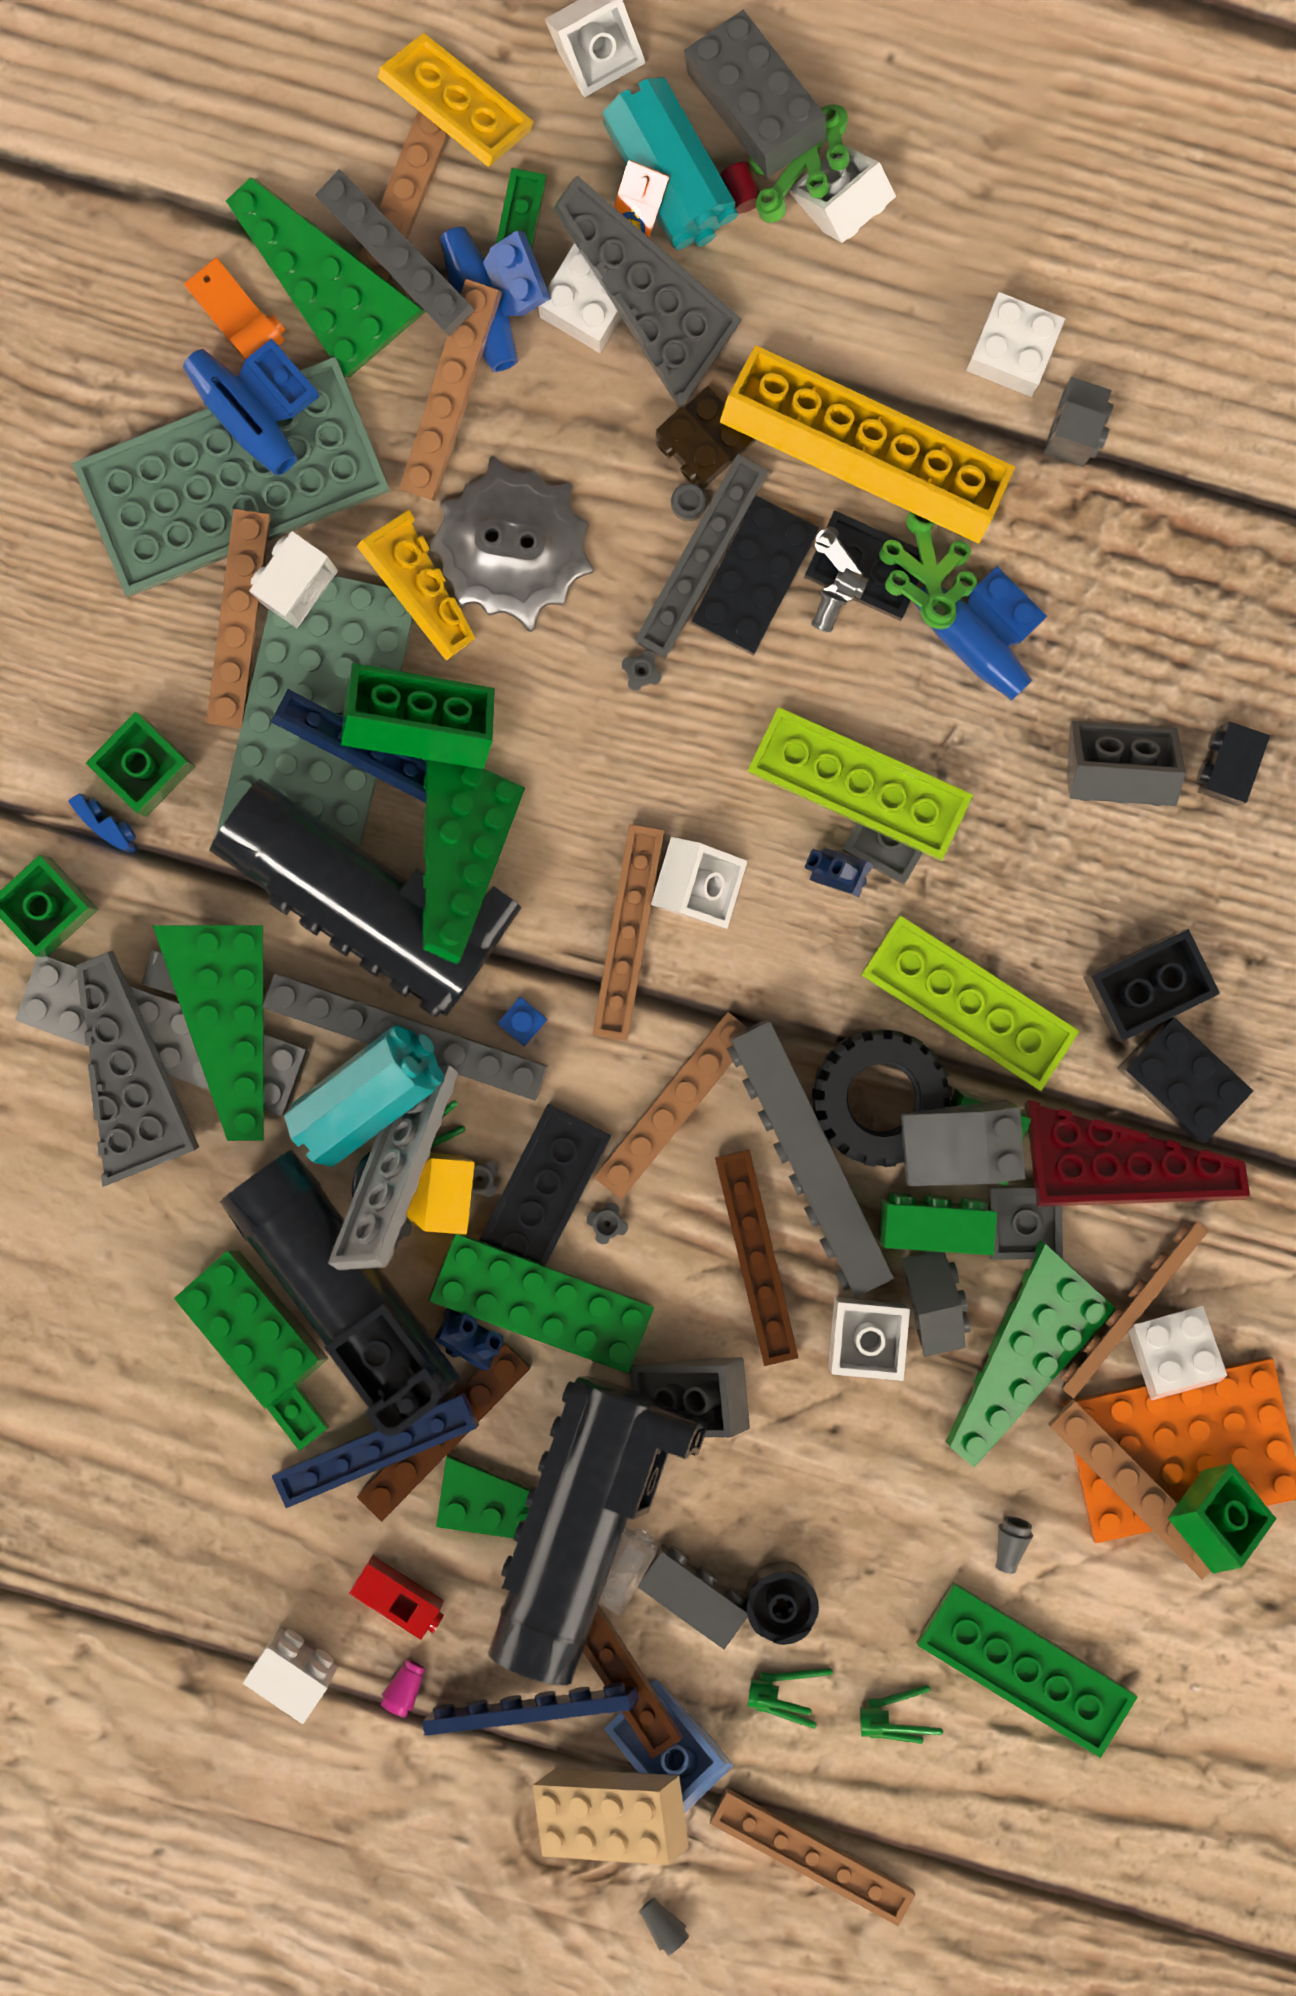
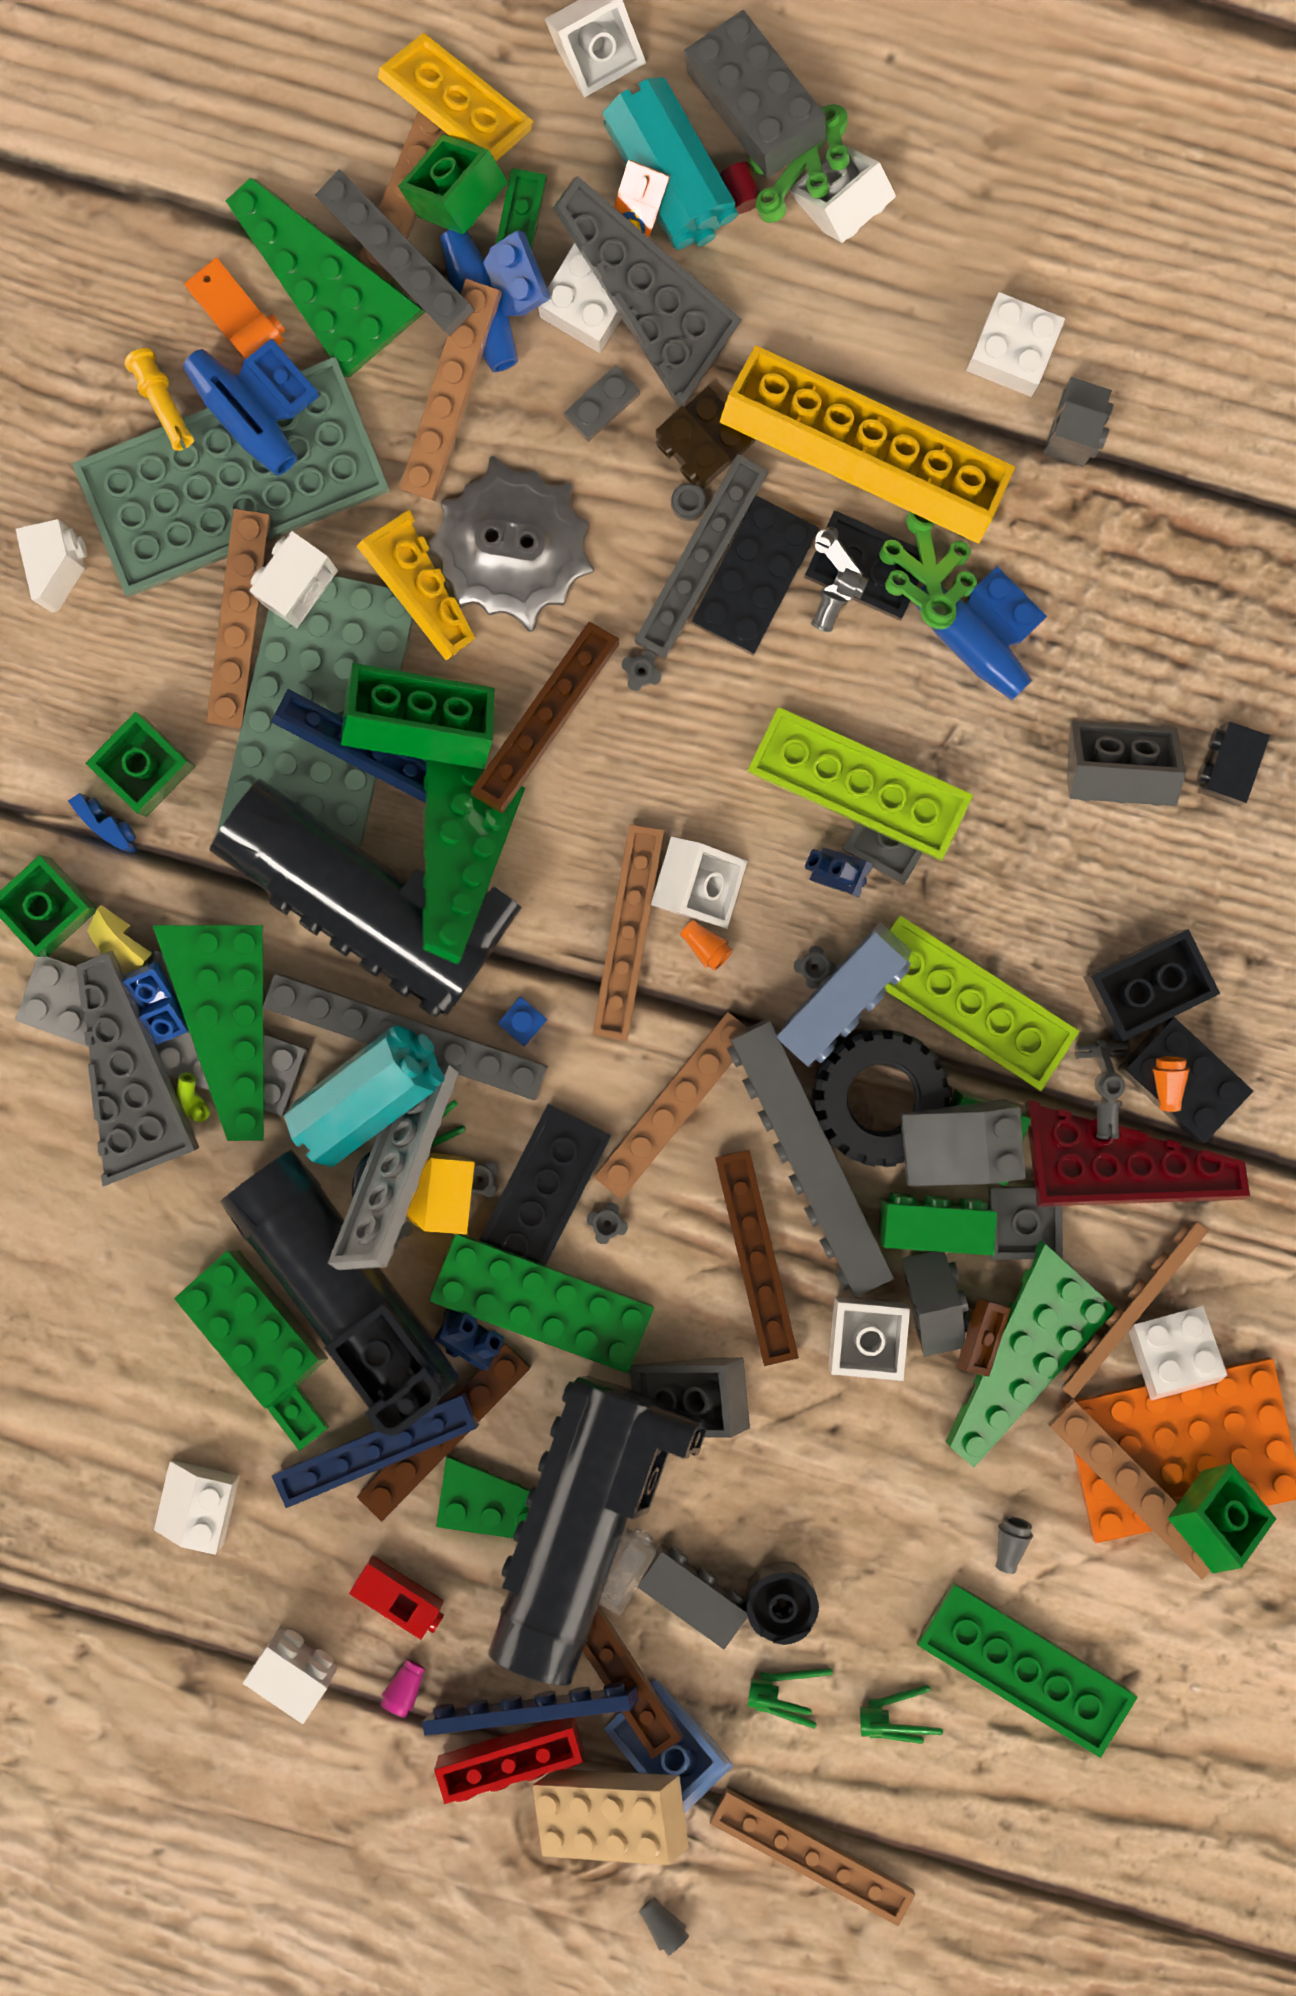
(51, 561): none -> white slope
(110, 933): none -> light yellow slope
(153, 386): none -> yellow pin
(157, 1001): none -> blue slope
(192, 1103): none -> lime arm
(196, 1506): none -> white slope
(453, 184): none -> green brick
(509, 1759): none -> red brick
(545, 717): none -> reddish brown plate
(602, 403): none -> dark grey plate
(706, 945): none -> orange cone
(812, 977): none -> dark grey plate
(844, 994): none -> sand blue brick
(983, 1337): none -> reddish brown plate
(1107, 1084): none -> dark grey pin
(1170, 1081): none -> orange cone

